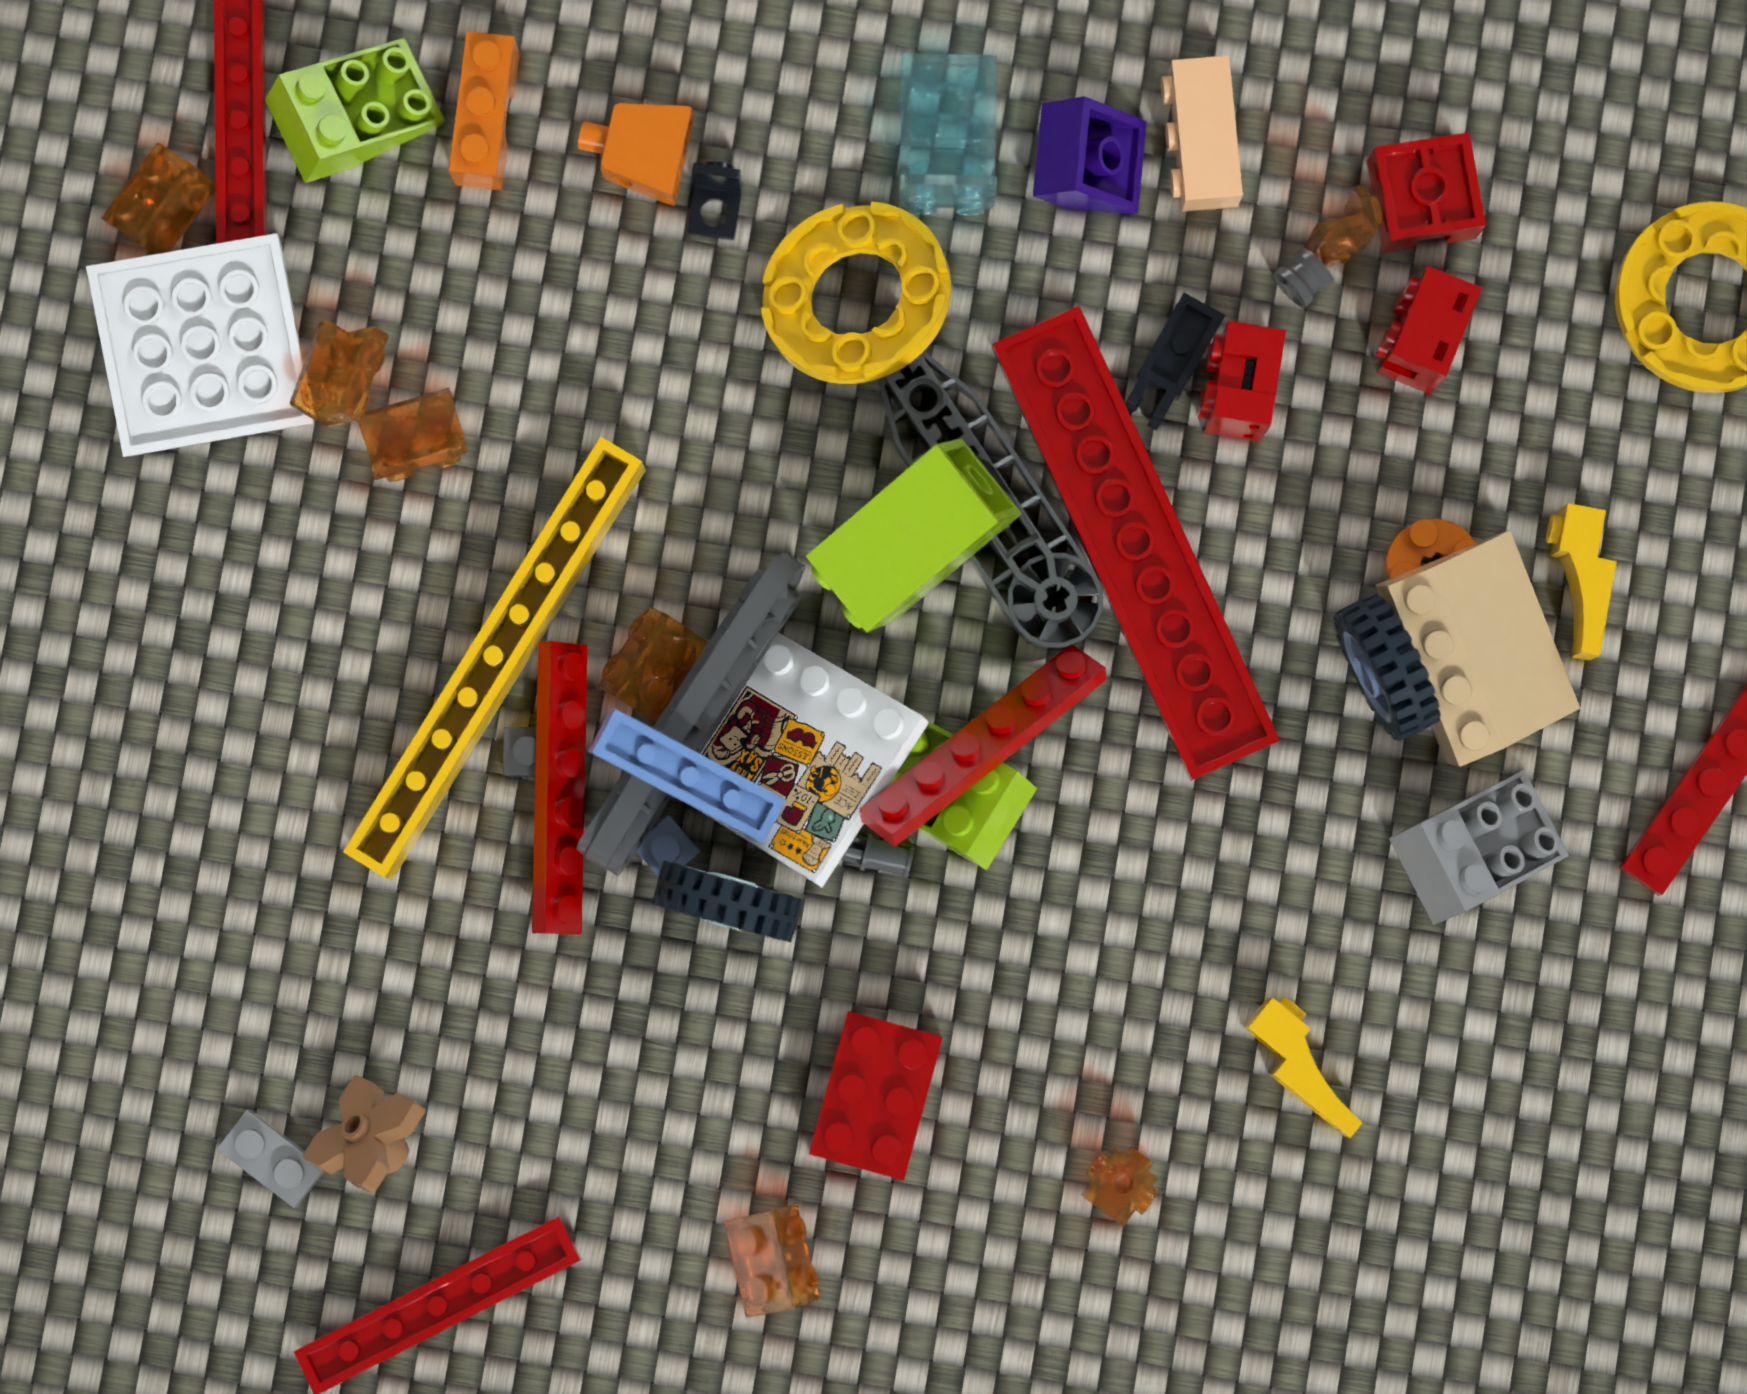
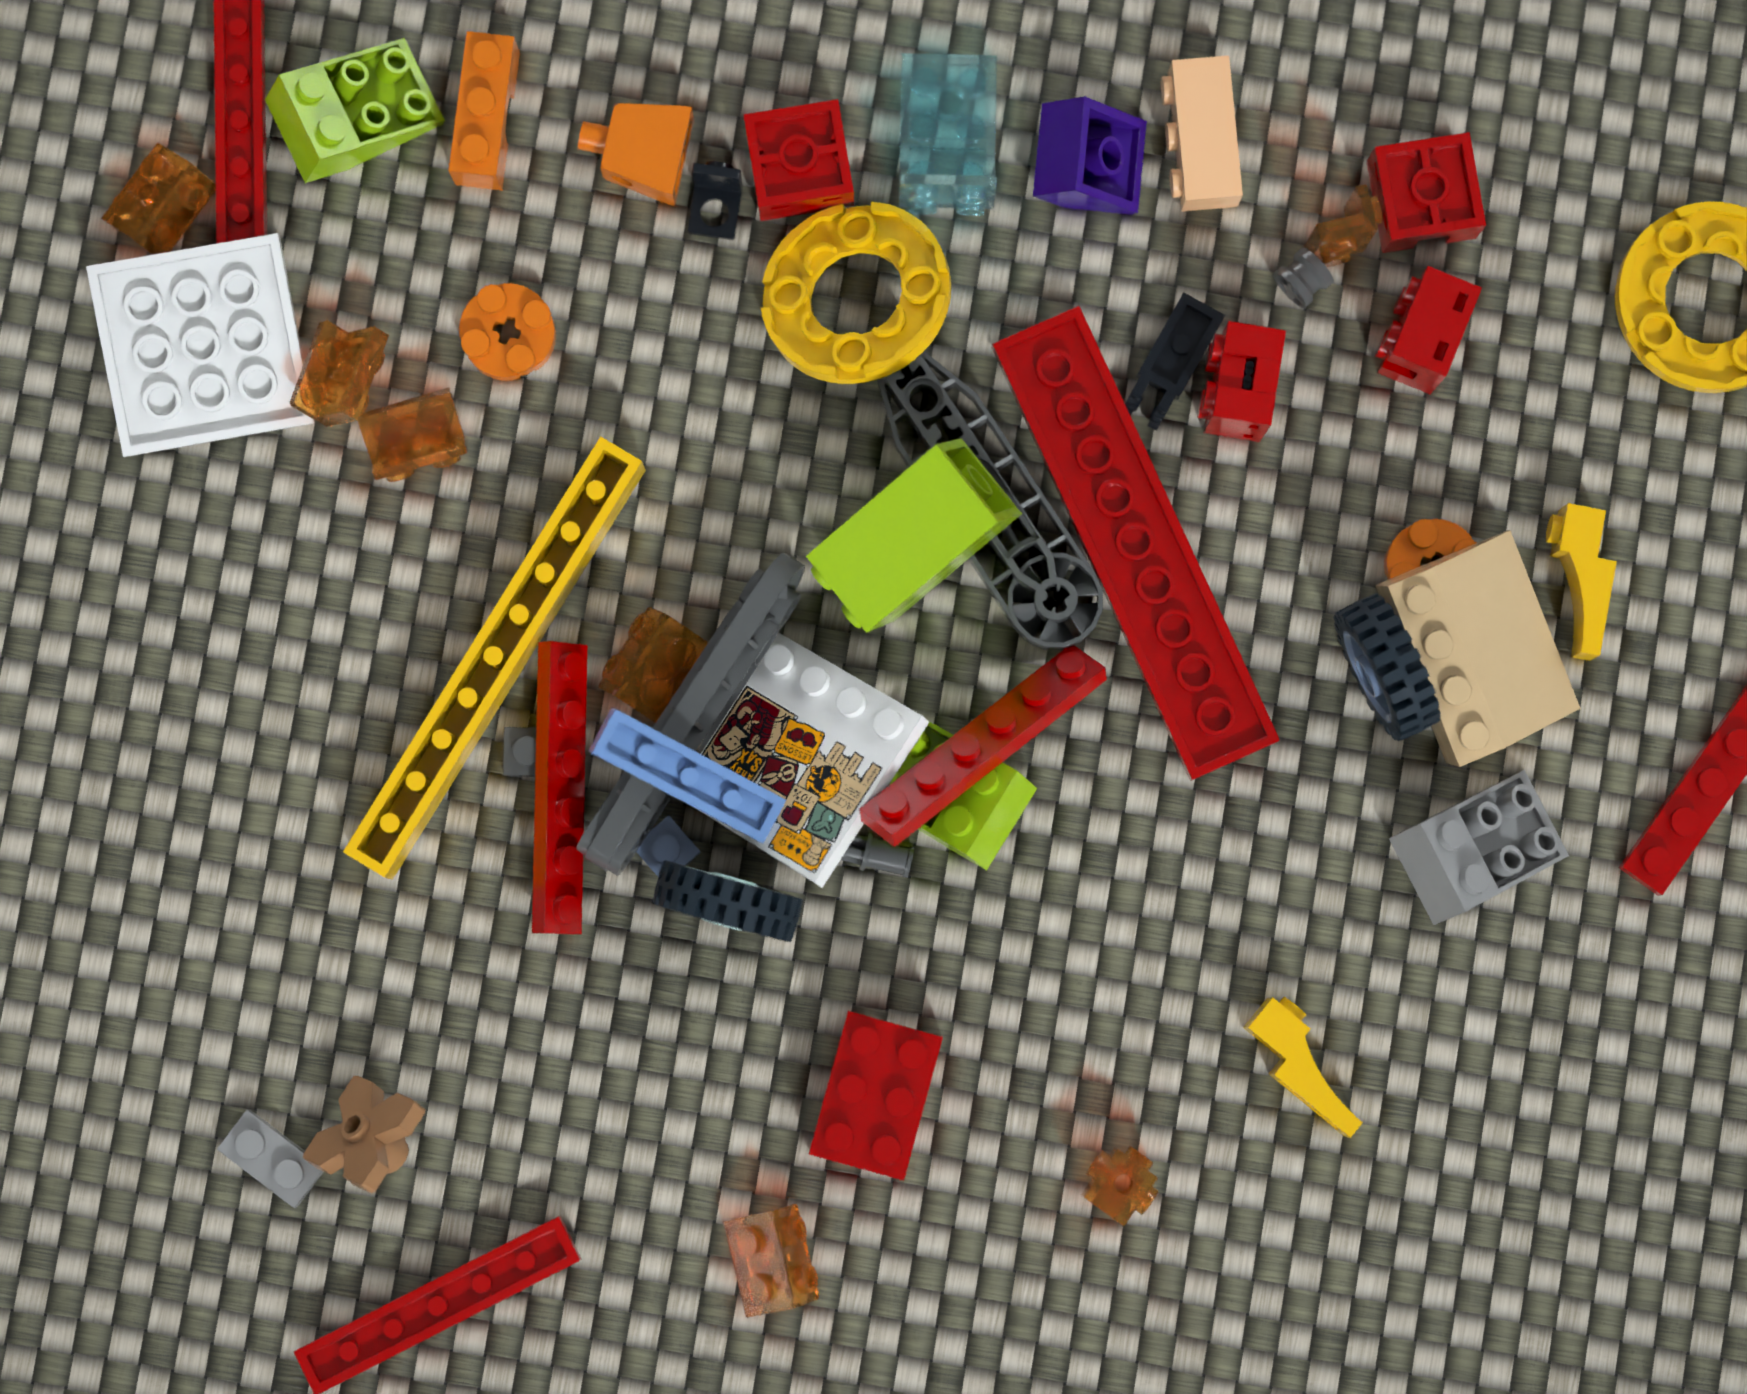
(519, 356): none -> orange plate
(799, 159): none -> red piece

